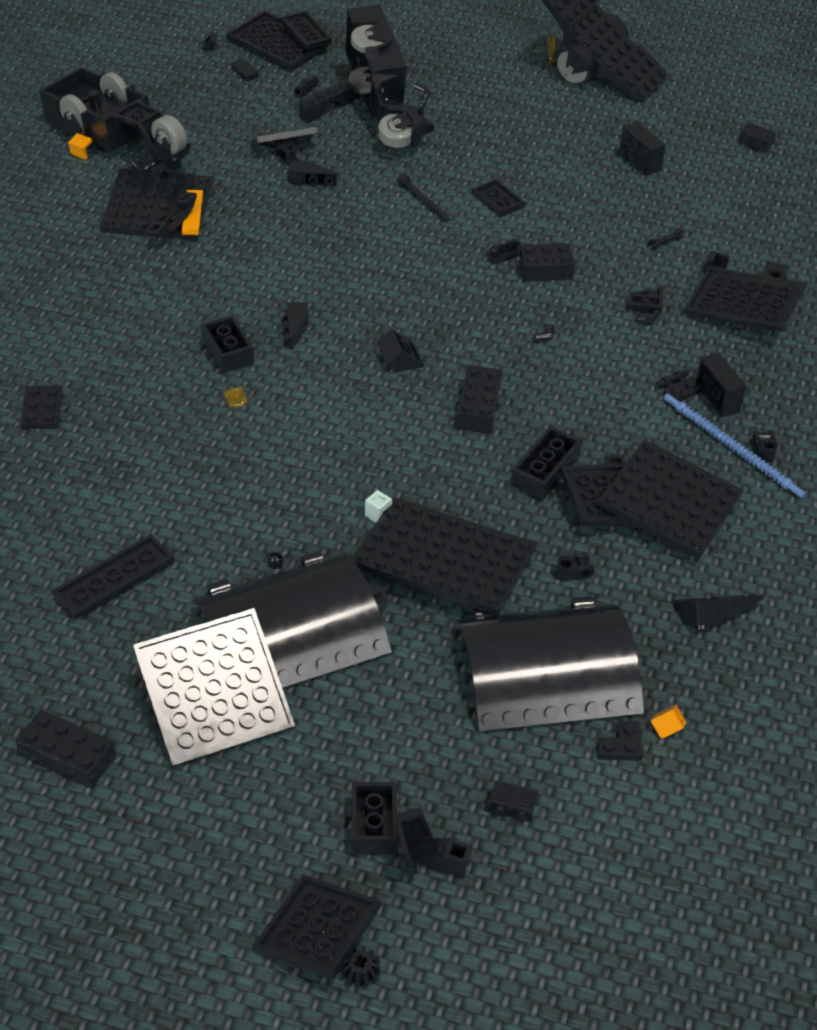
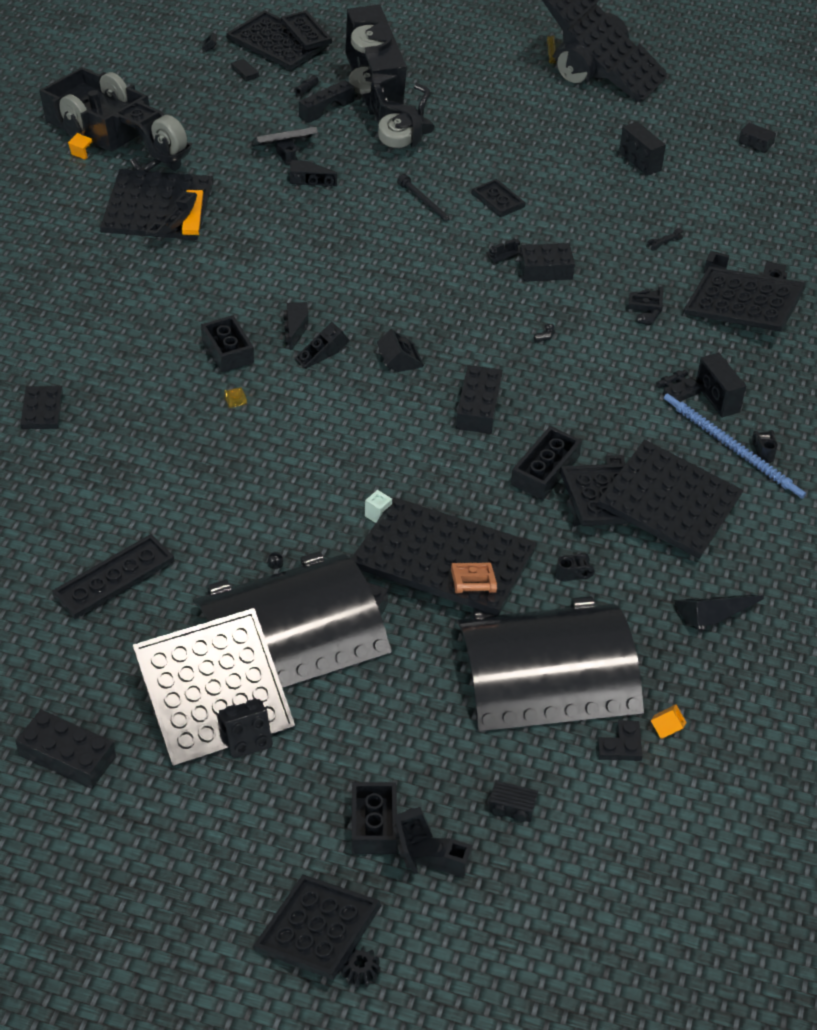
(247, 727): none -> black bracket
(323, 346): none -> black slope
(473, 573): none -> nougat plate

